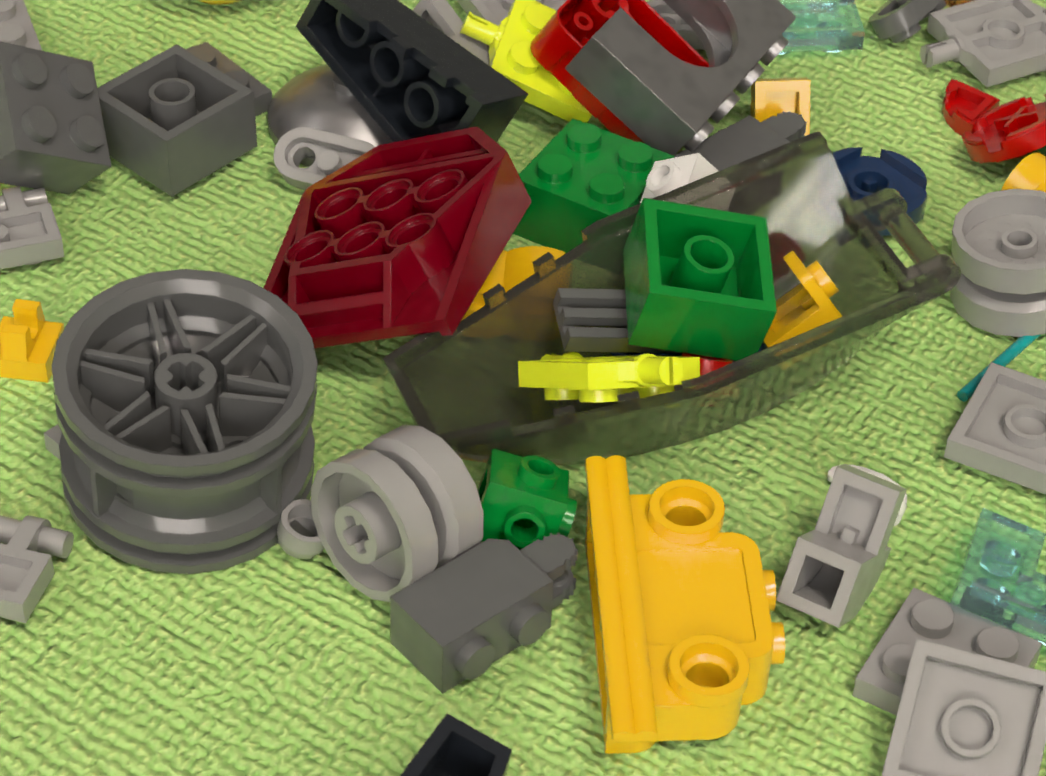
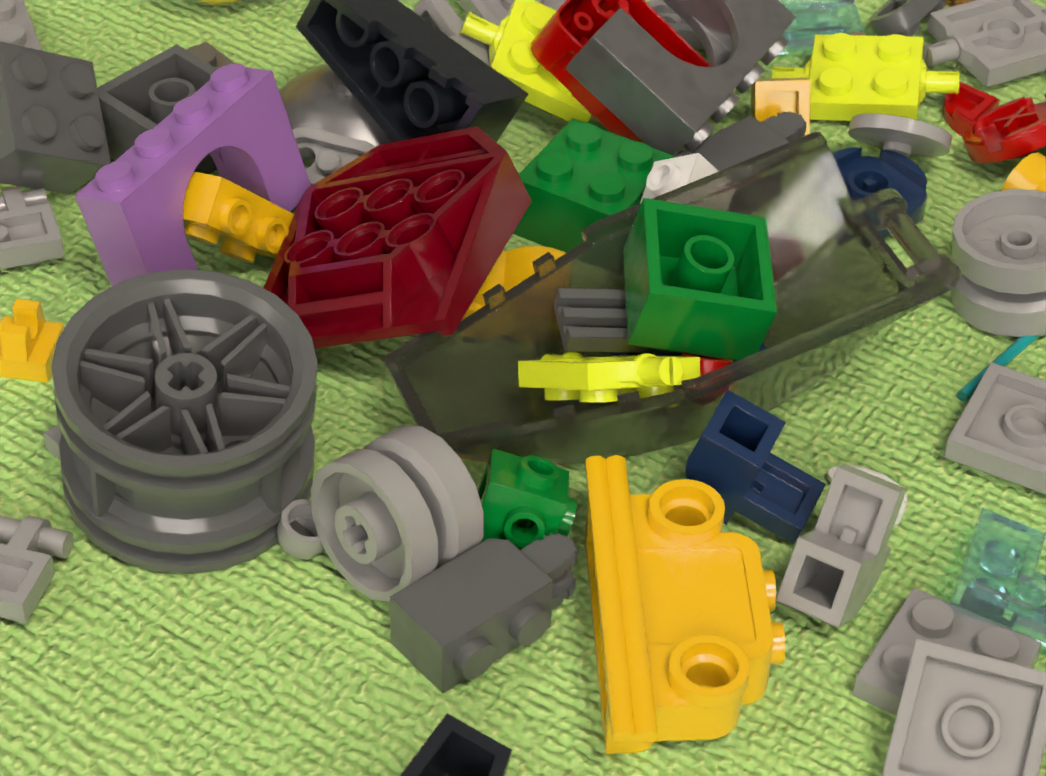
(139, 198): none -> medium lavender arch
(235, 217): none -> yellow plate
(752, 481): none -> dark blue brick
(805, 304): yellow bracket -> none
(868, 76): none -> neon yellow plate
(900, 135): none -> light grey piece

